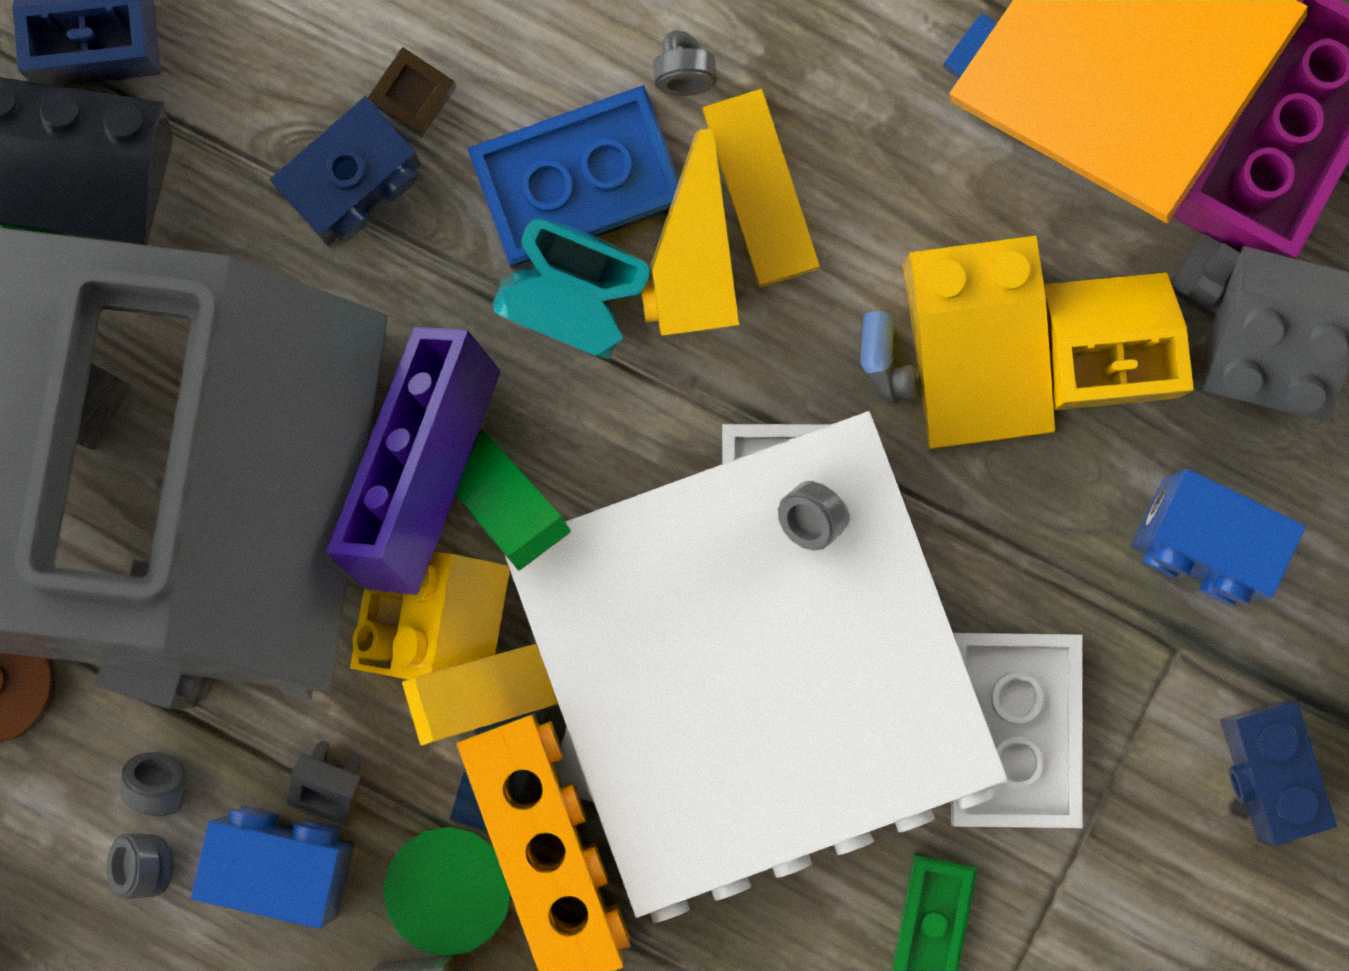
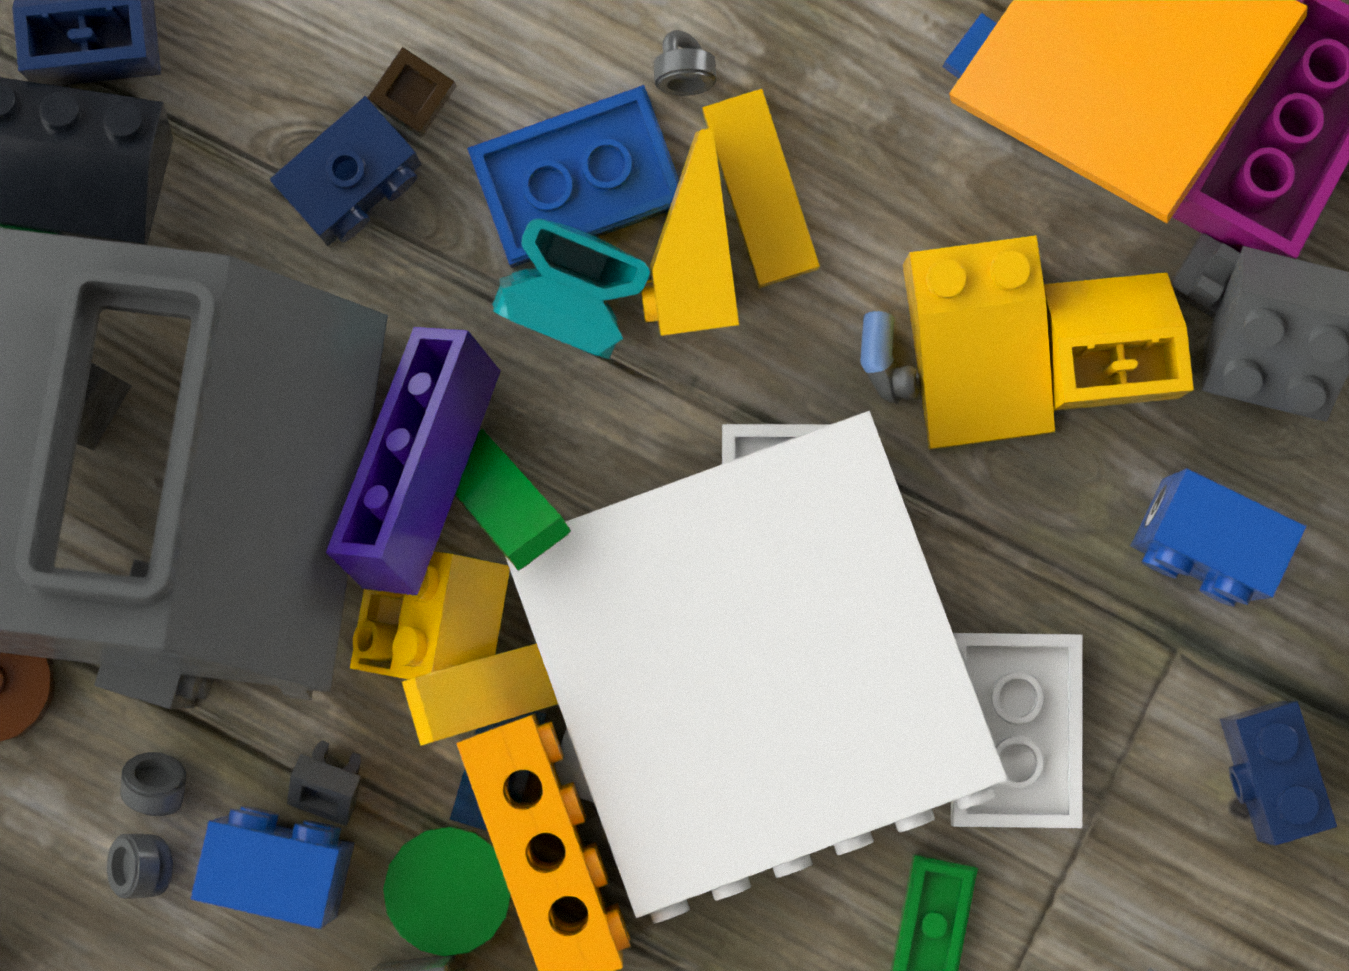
(812, 515): dark grey tile -> none

